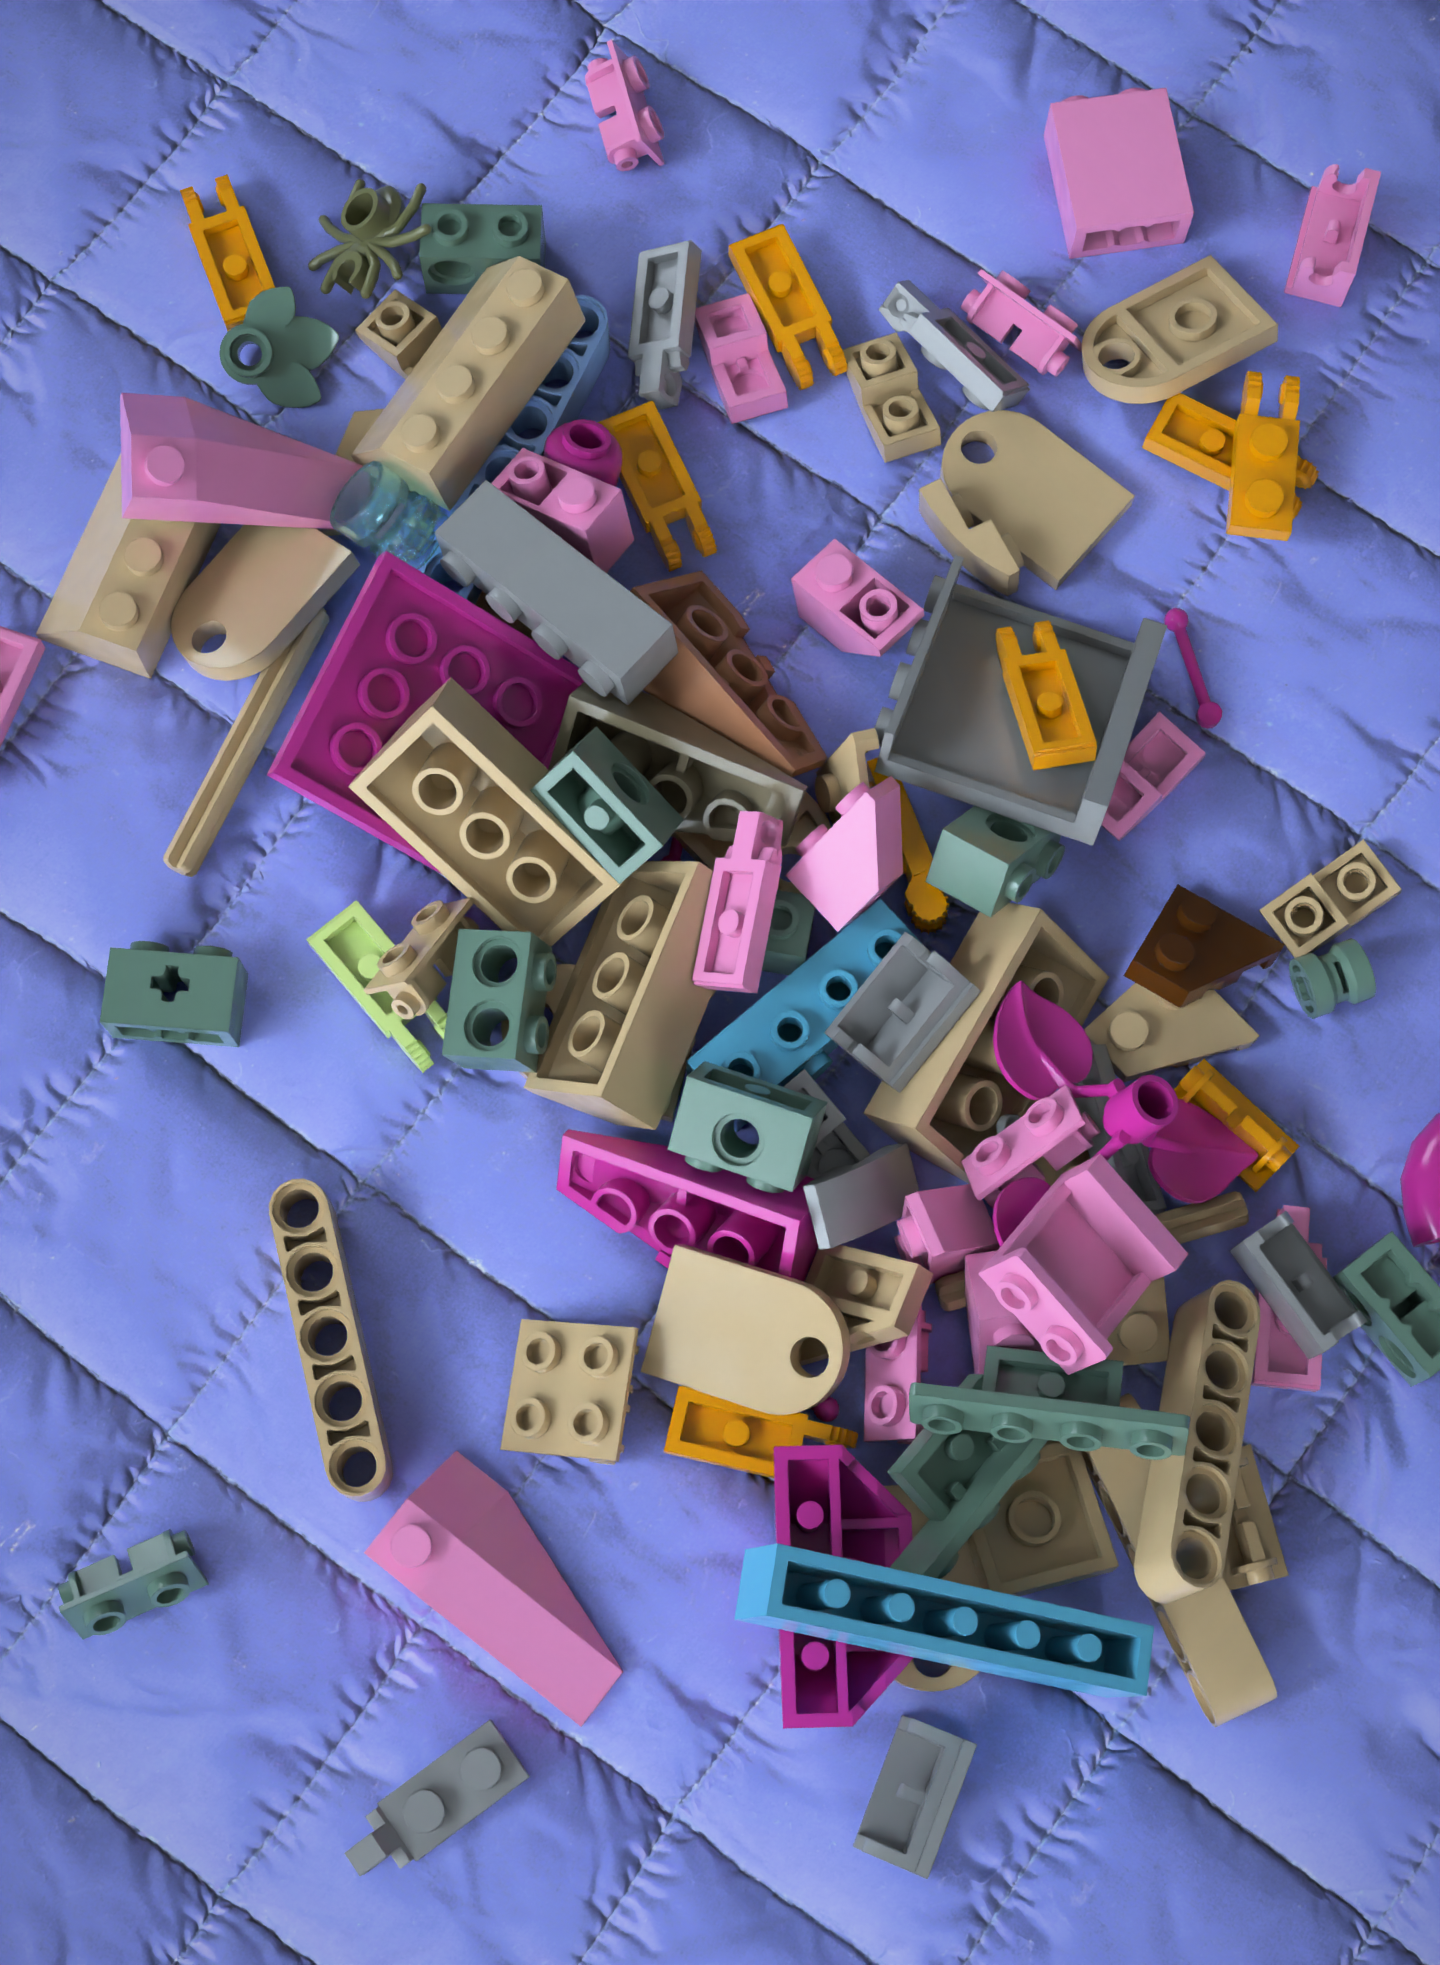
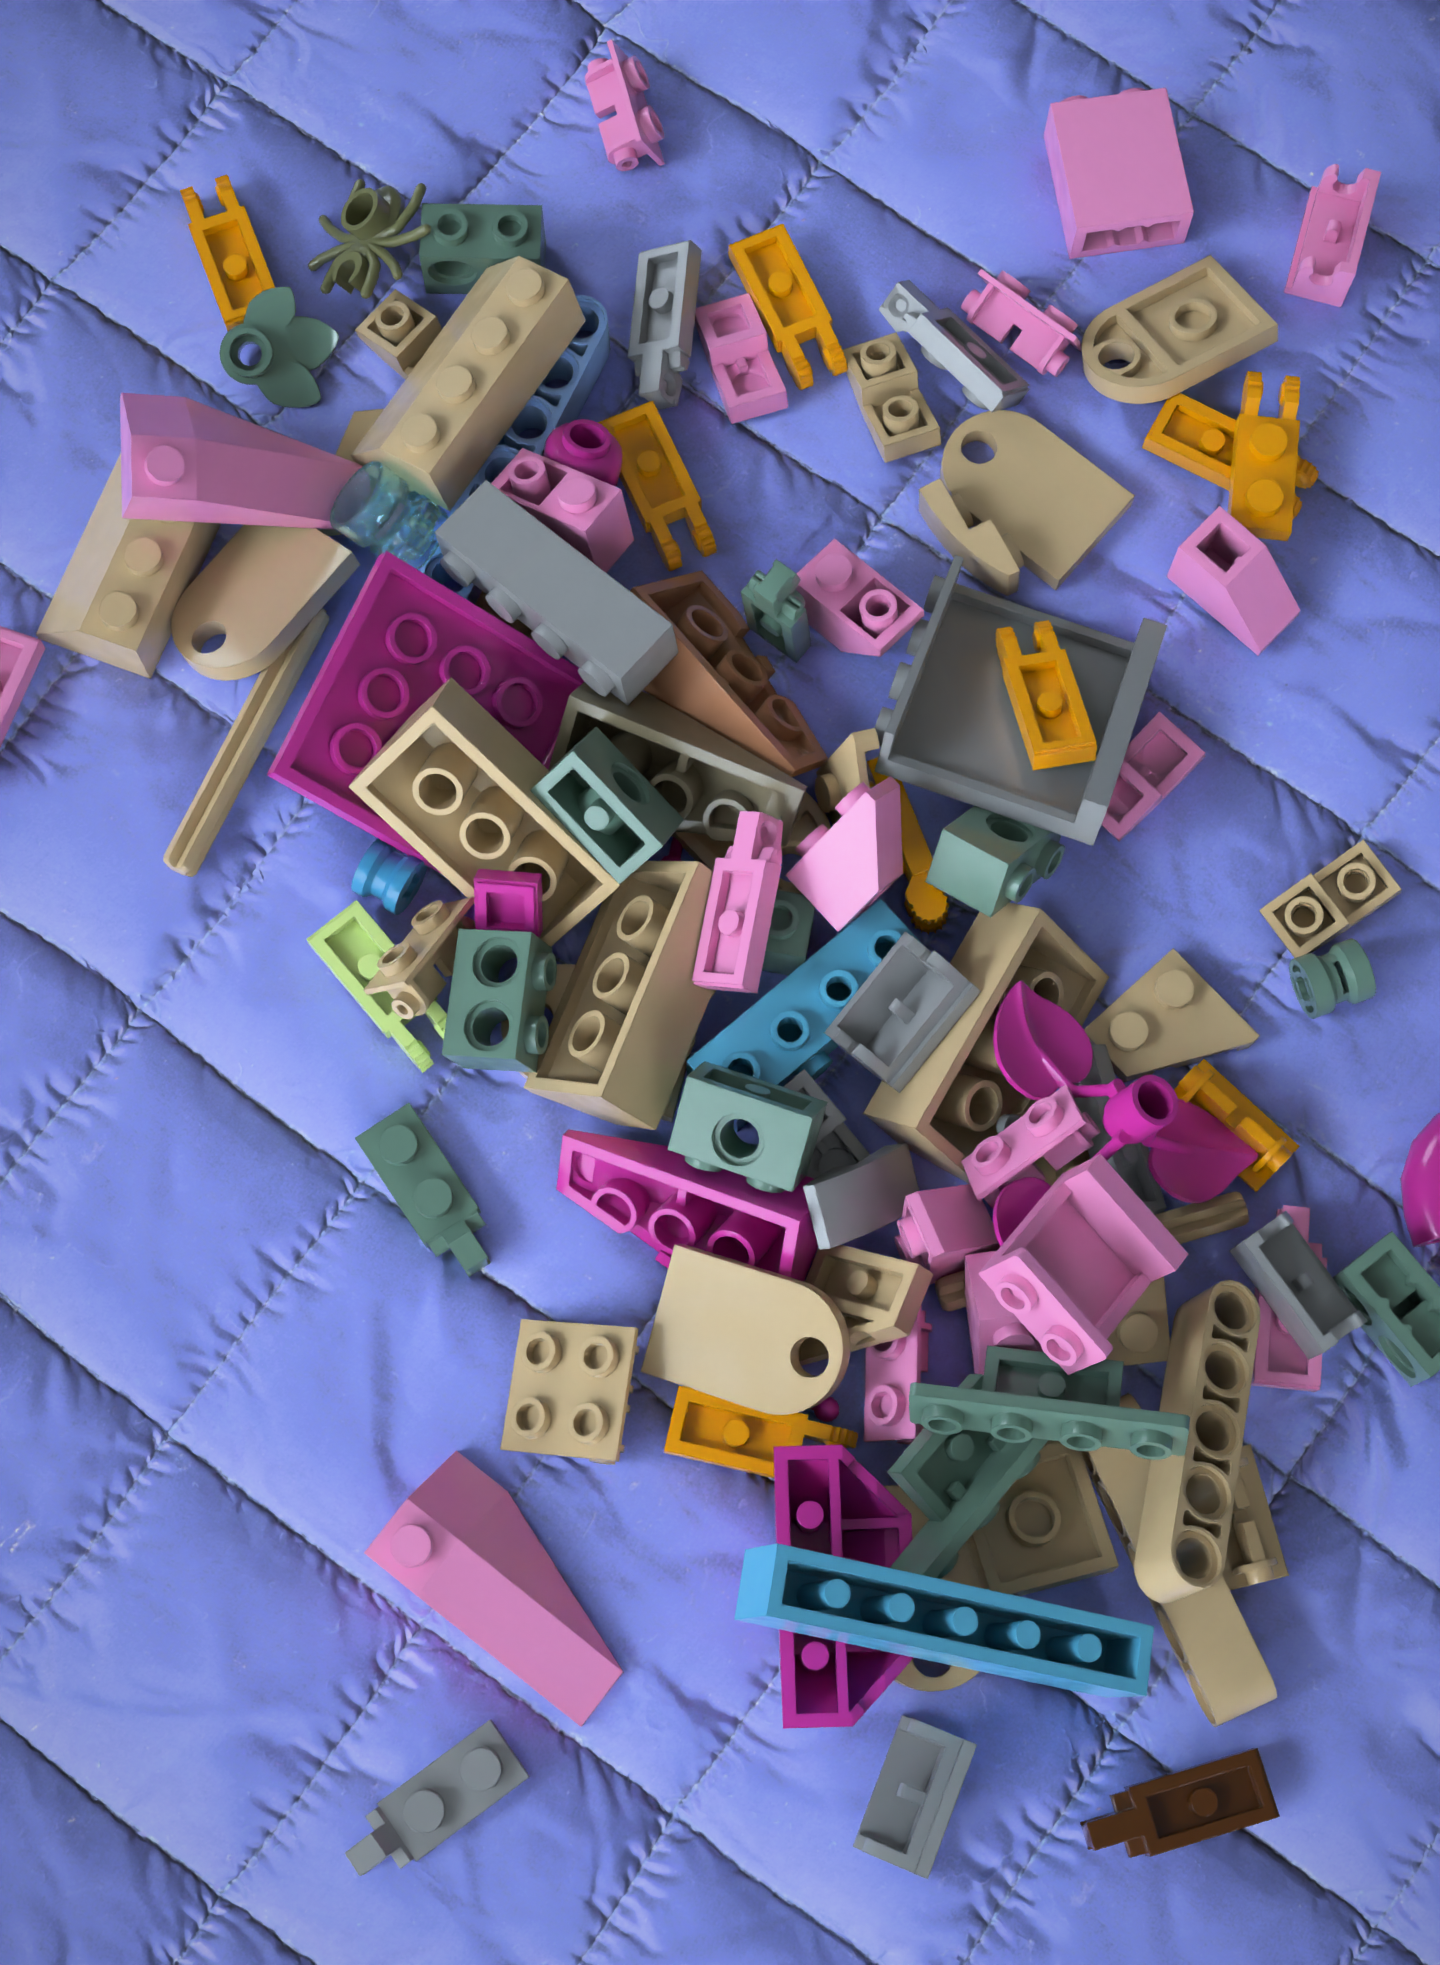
(103, 1599): sand green hinge -> none
(203, 1015): sand green brick -> none
(312, 1312): tan beam -> none
(388, 876): none -> dark azure wheel
(425, 1187): none -> sand green hinge
(508, 901): none -> dark pink tile
(777, 610): none -> sand green hinge
(1186, 1806): none -> reddish brown hinge
(1197, 950): reddish brown wing -> none
(1209, 712): dark pink hinge -> none
(1234, 580): none -> bright pink slope

